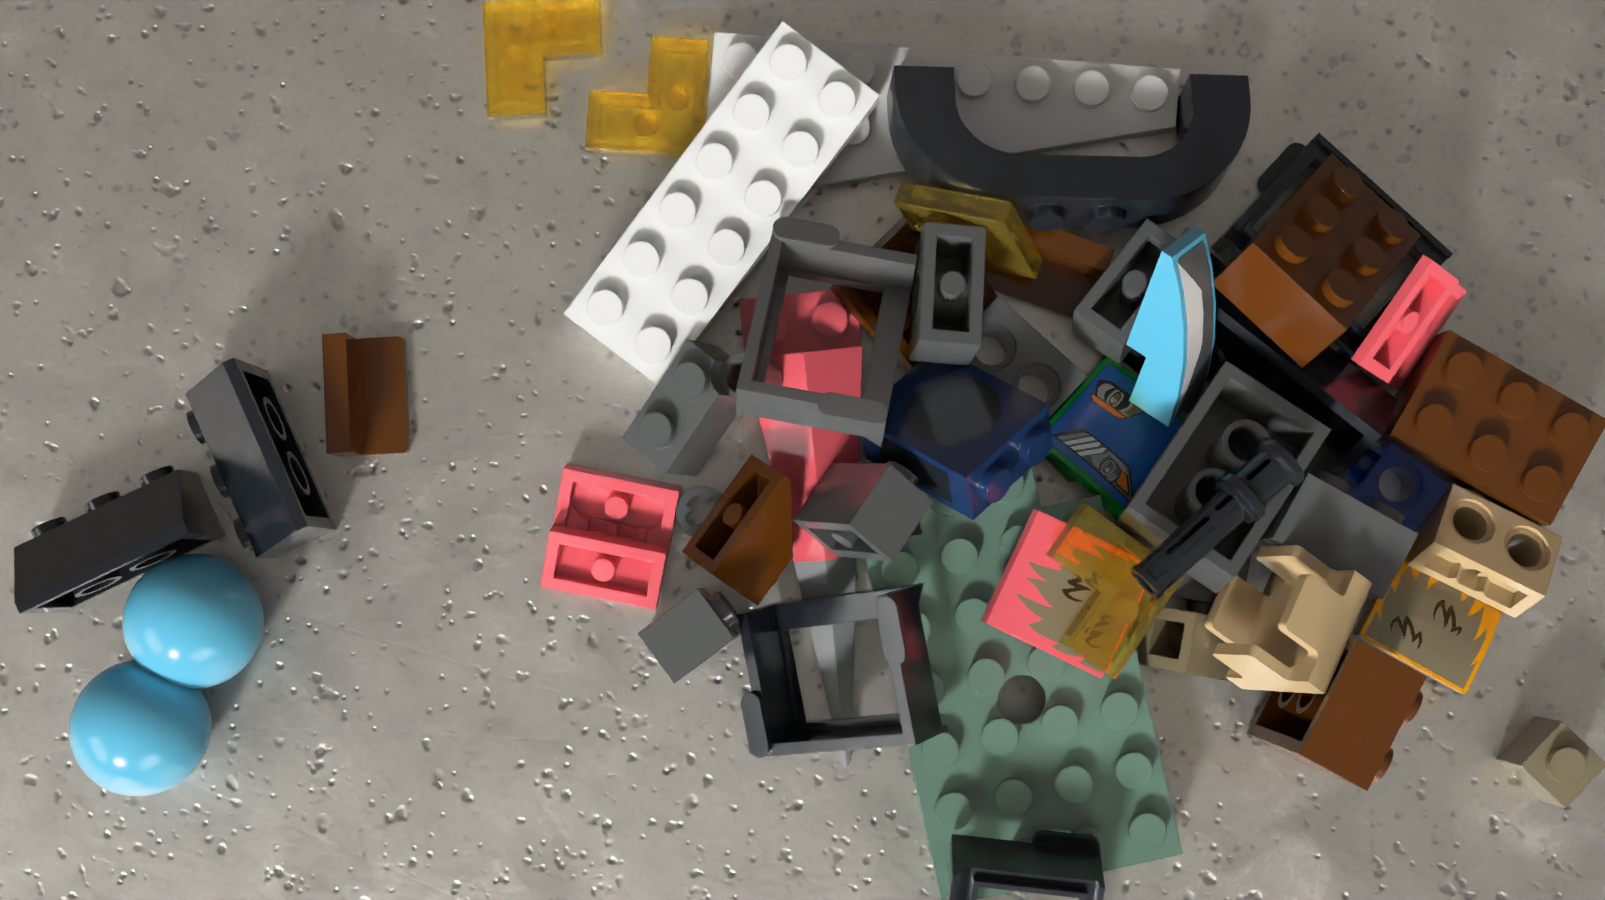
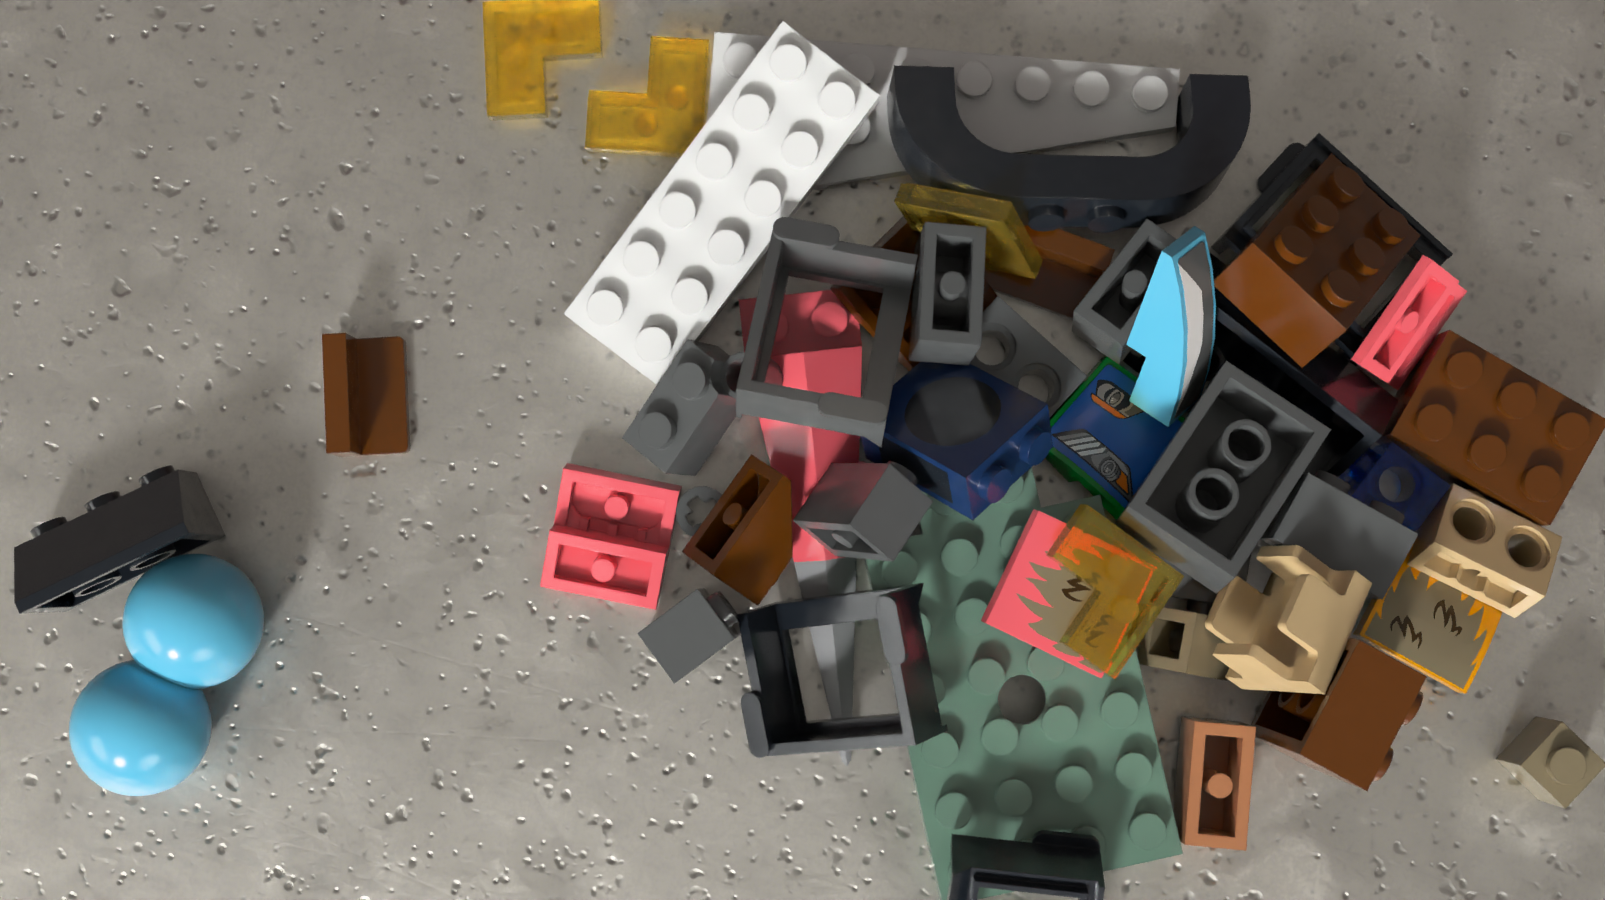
(257, 459): black slope -> none
(1214, 782): none -> nougat brick
(1237, 500): black pin -> none

